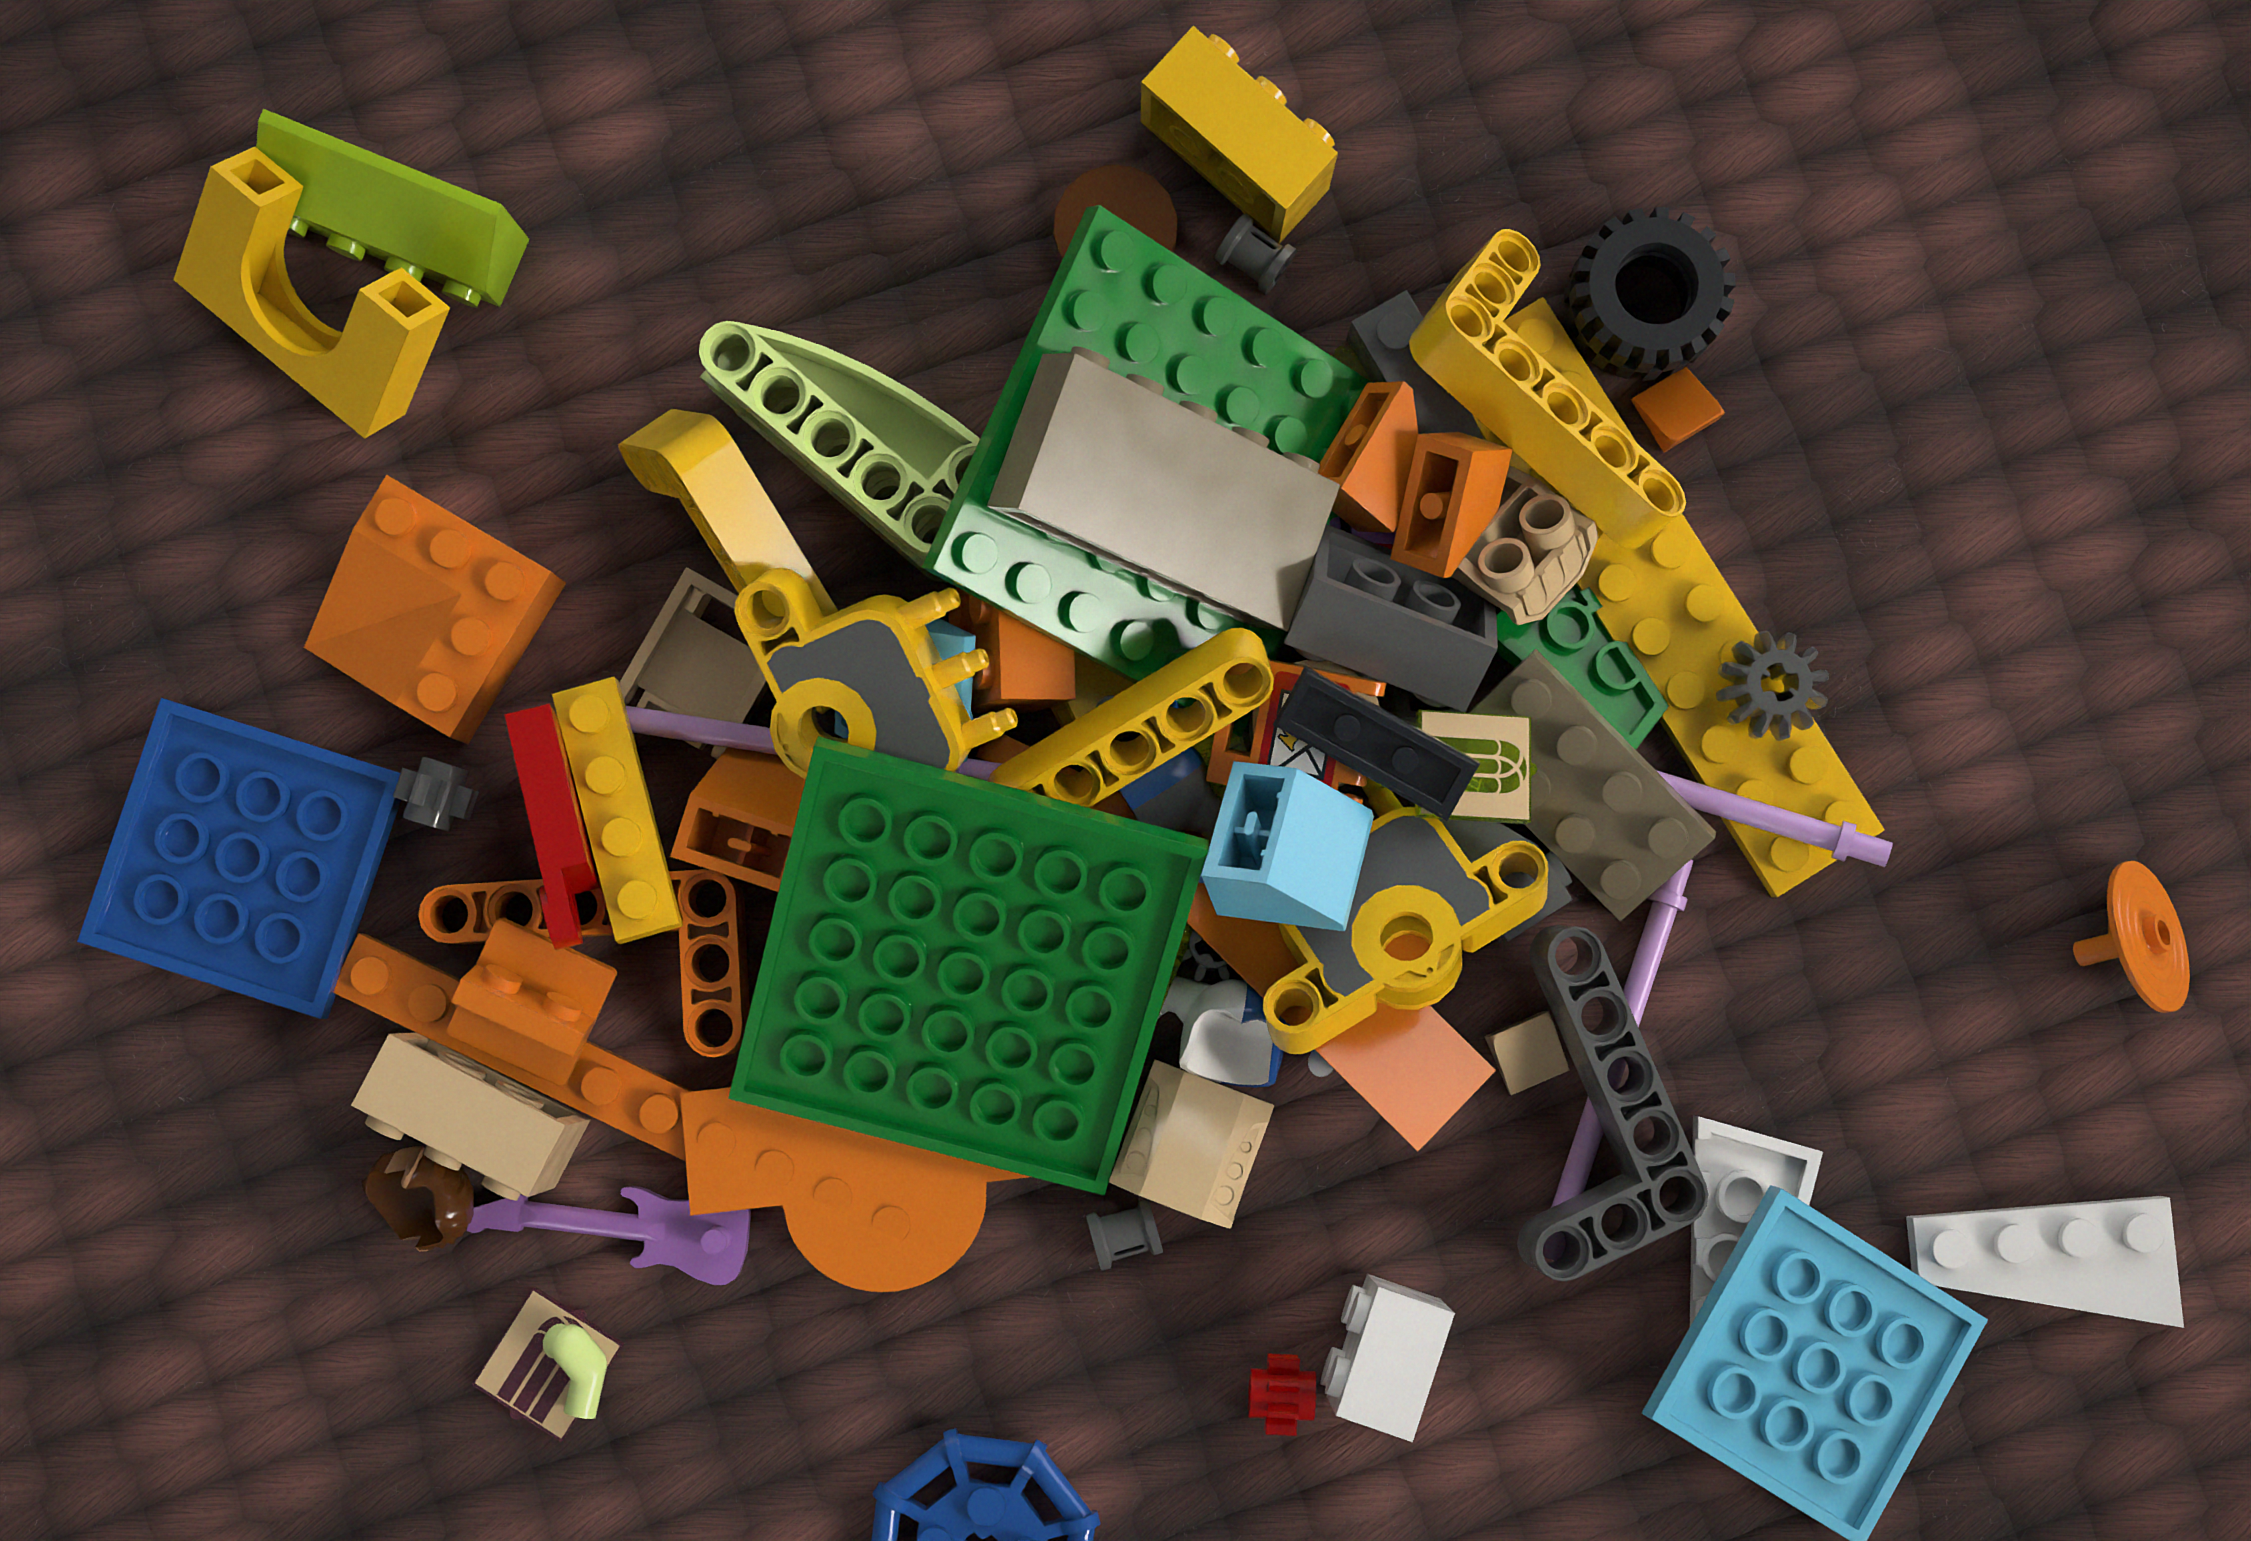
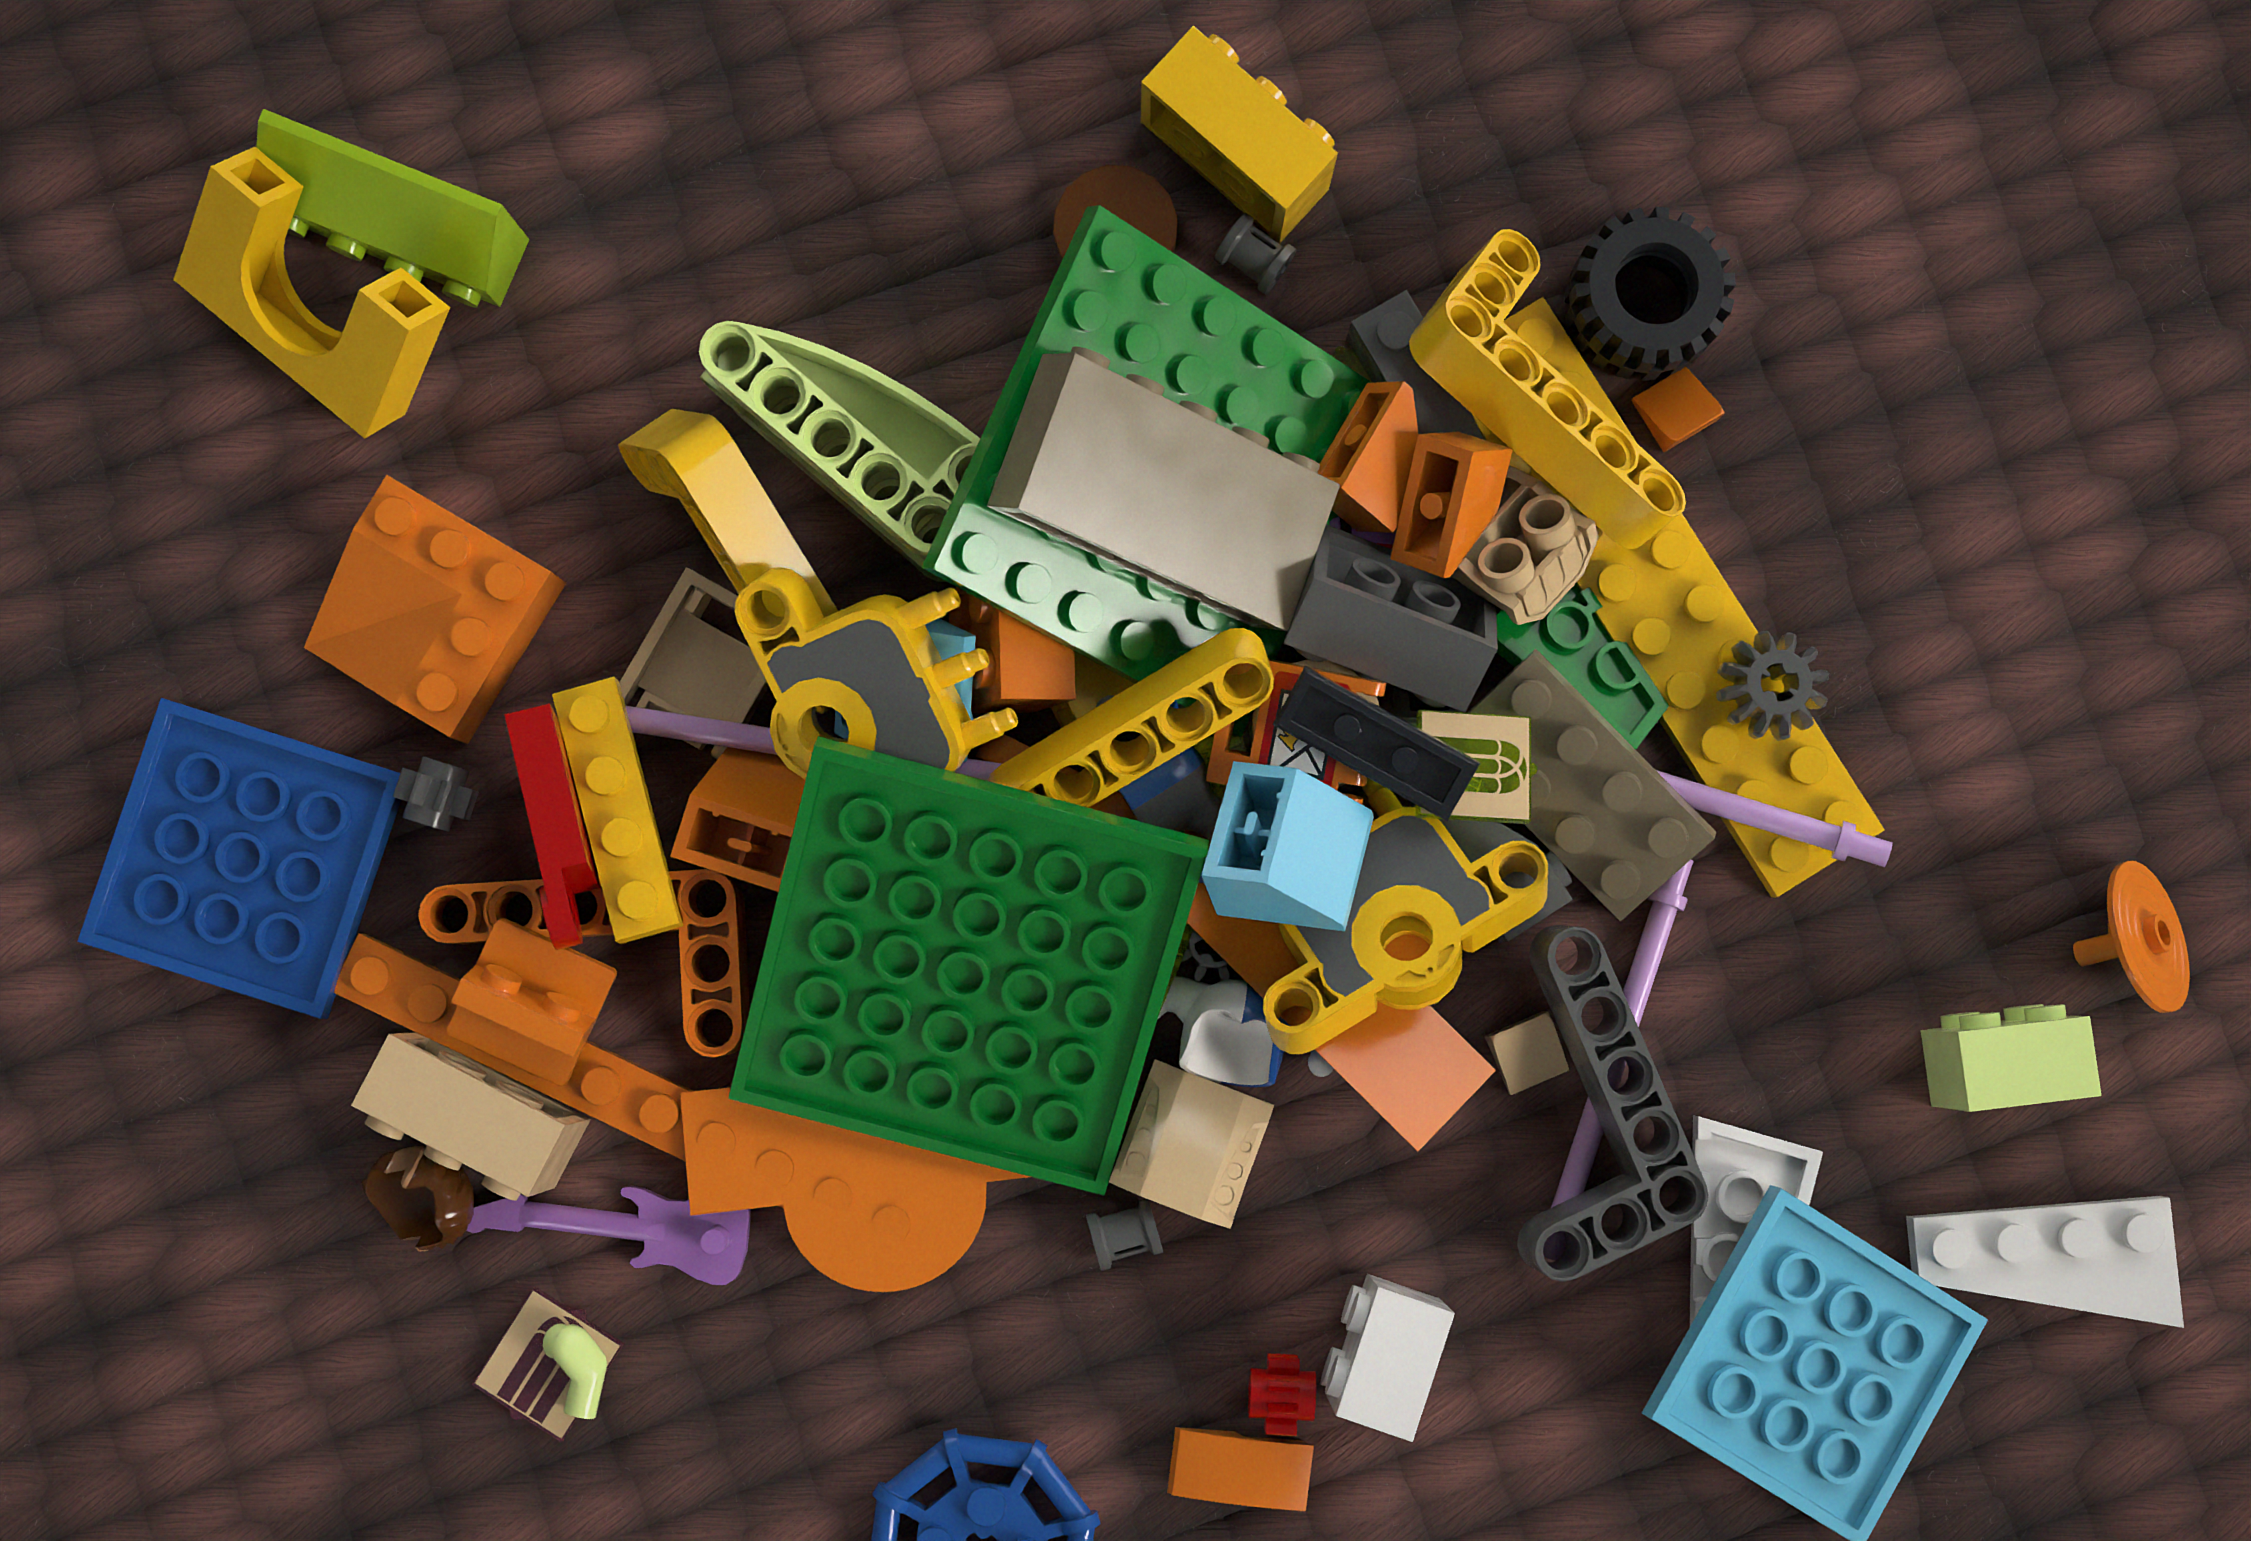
(1240, 1469): none -> orange slope
(2012, 1062): none -> yellowish green brick

